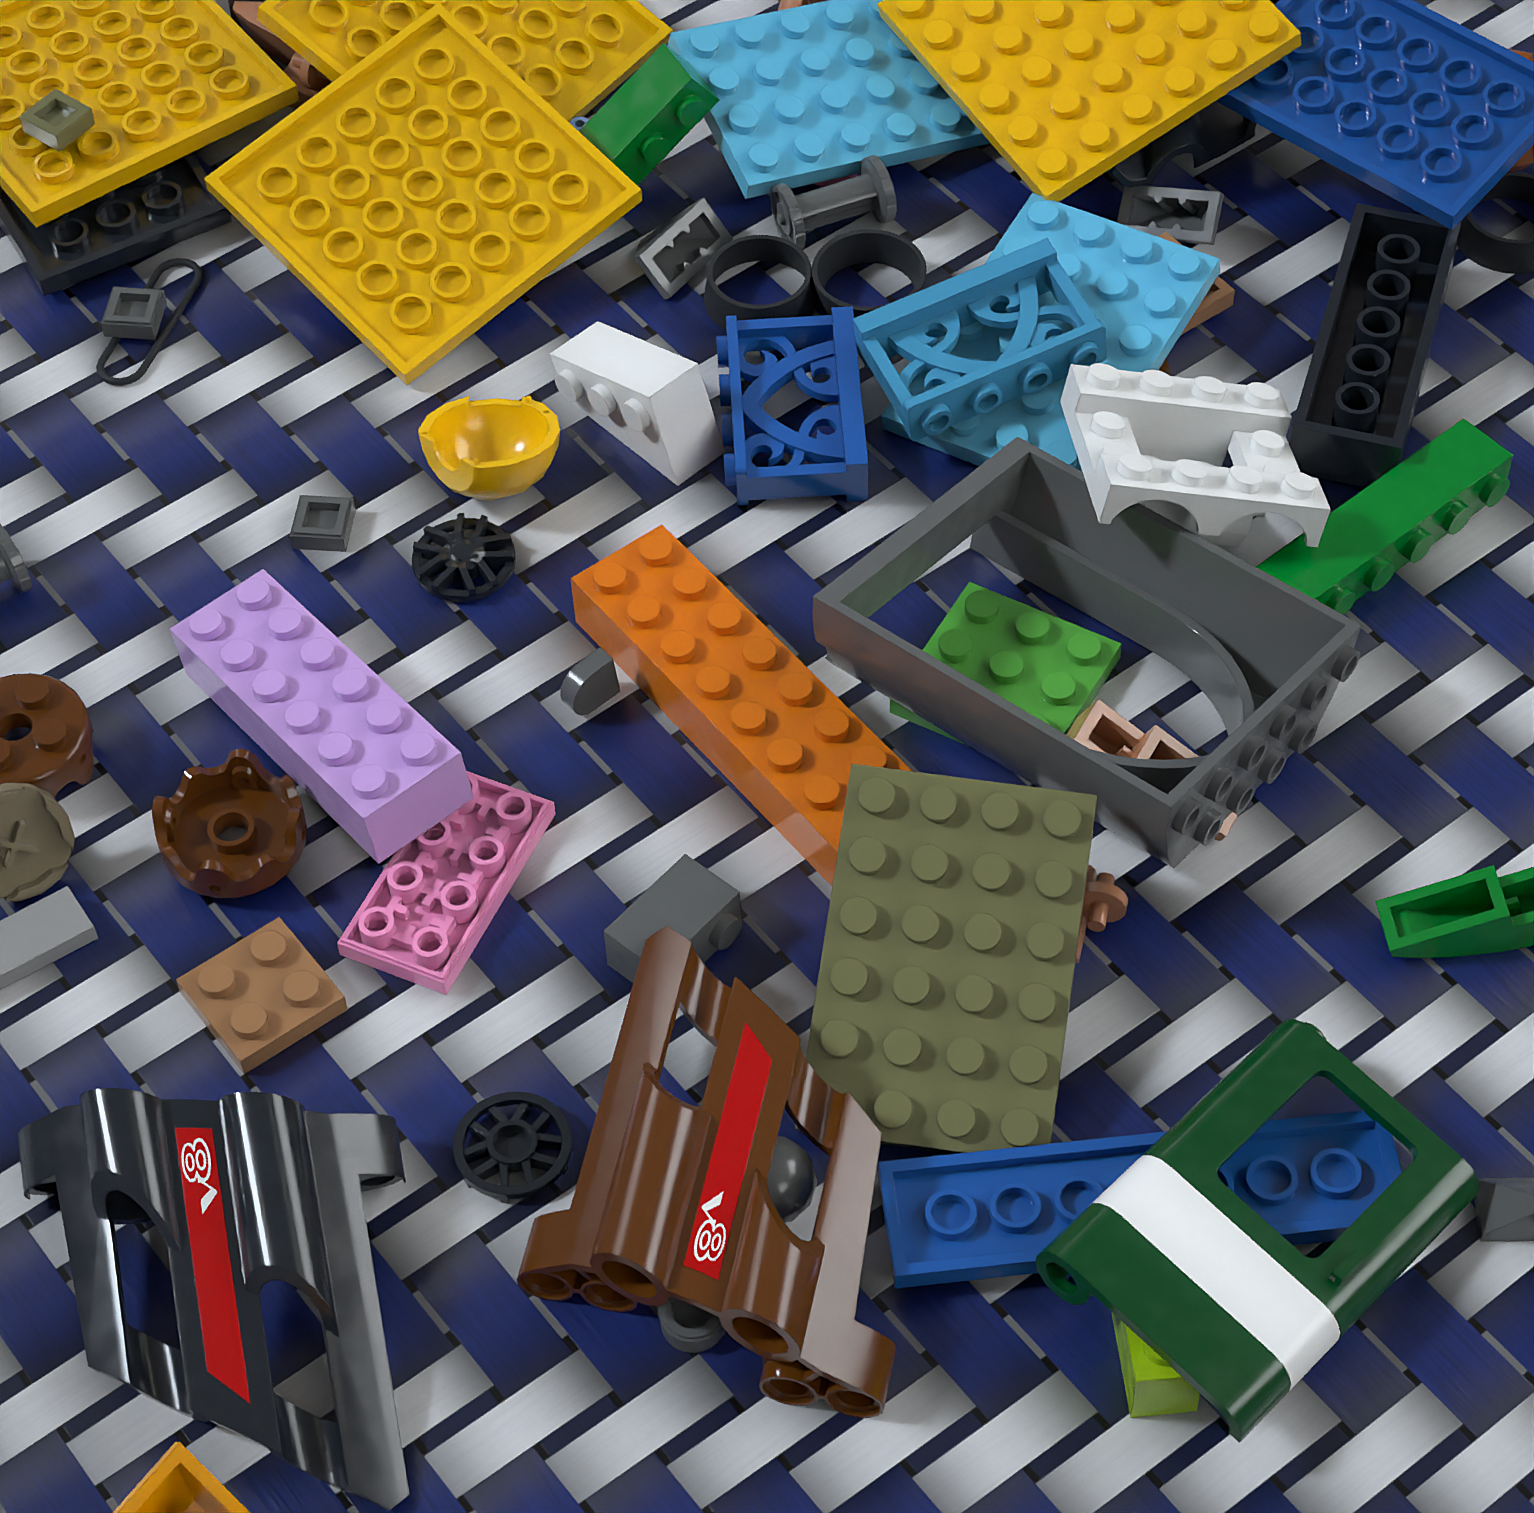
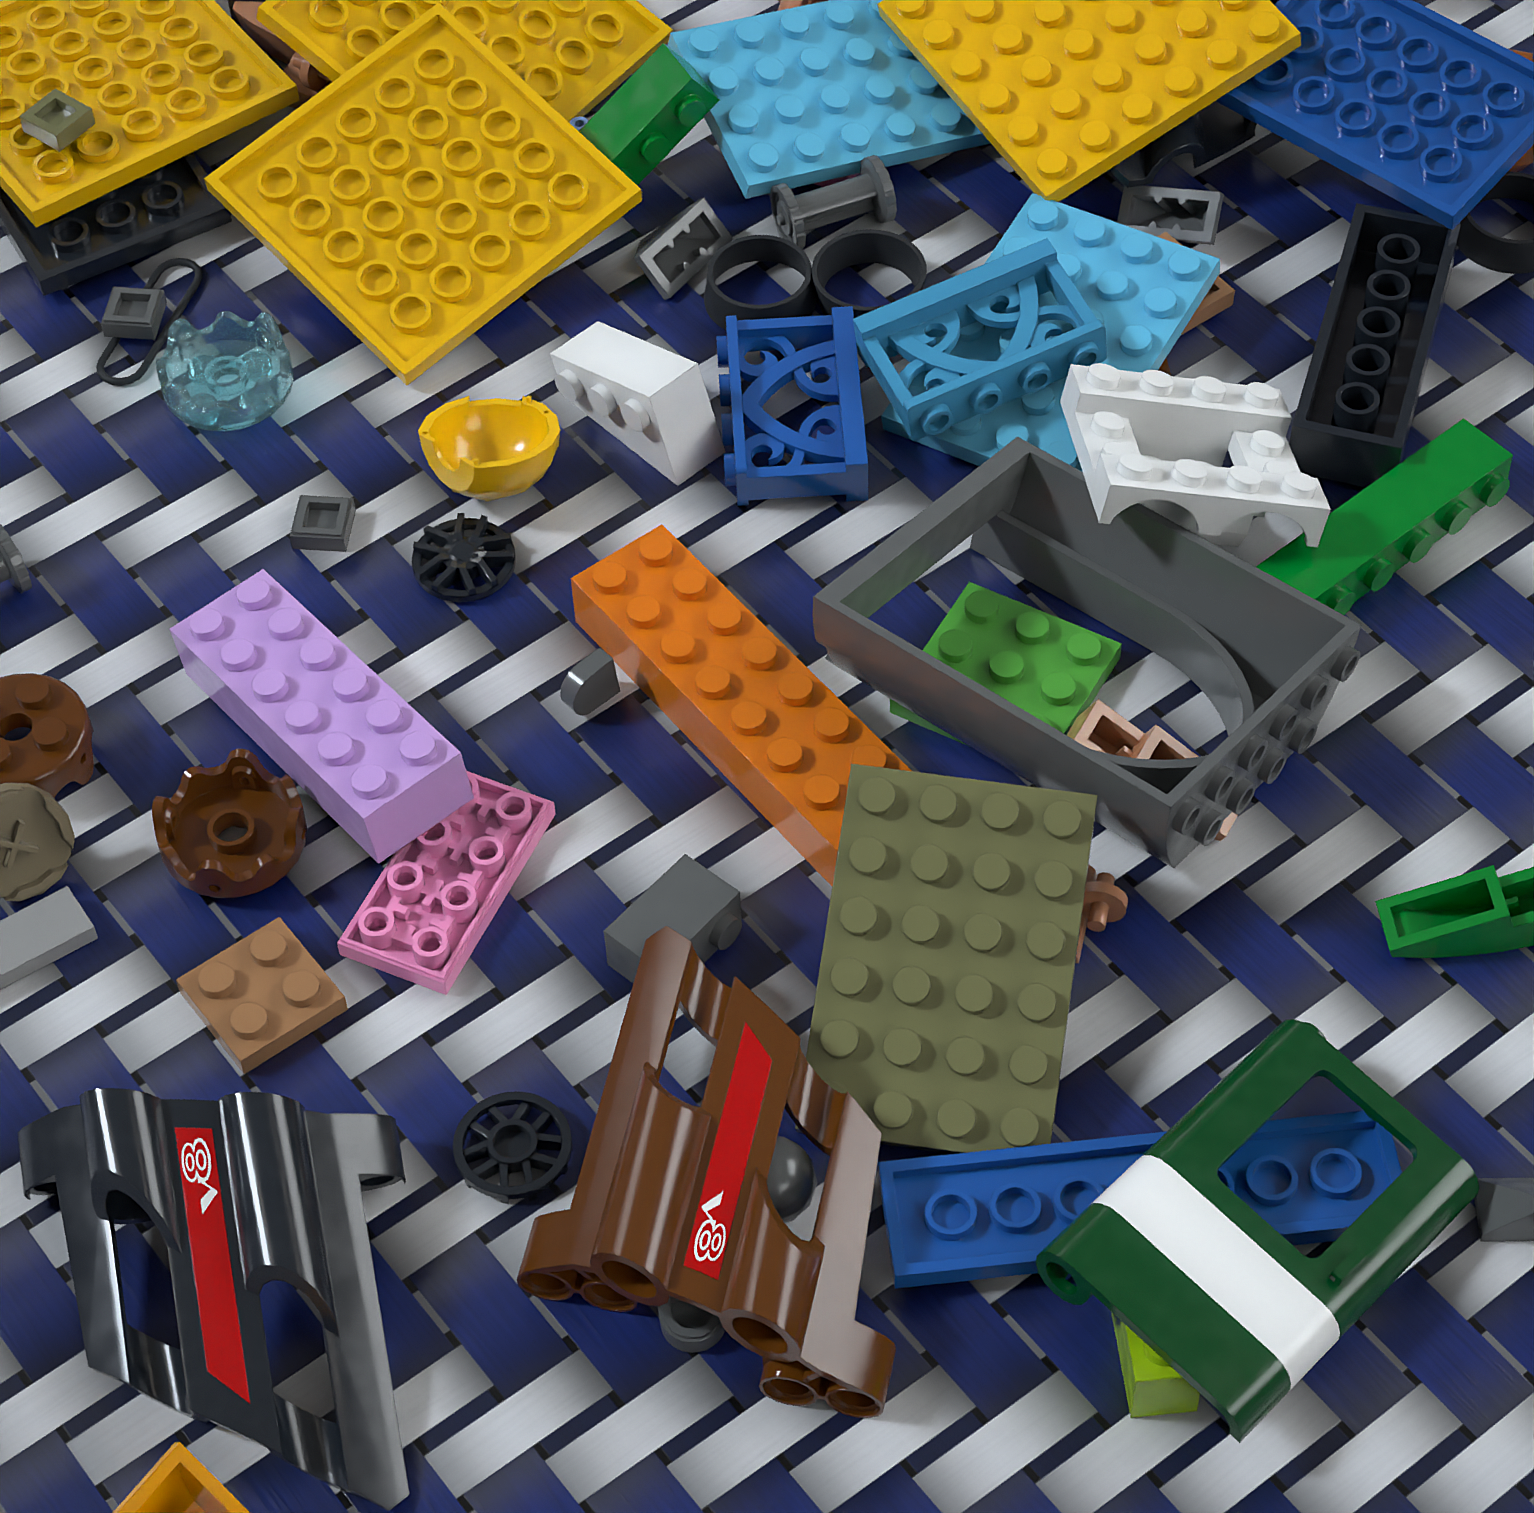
(228, 346): none -> clear light blue plate

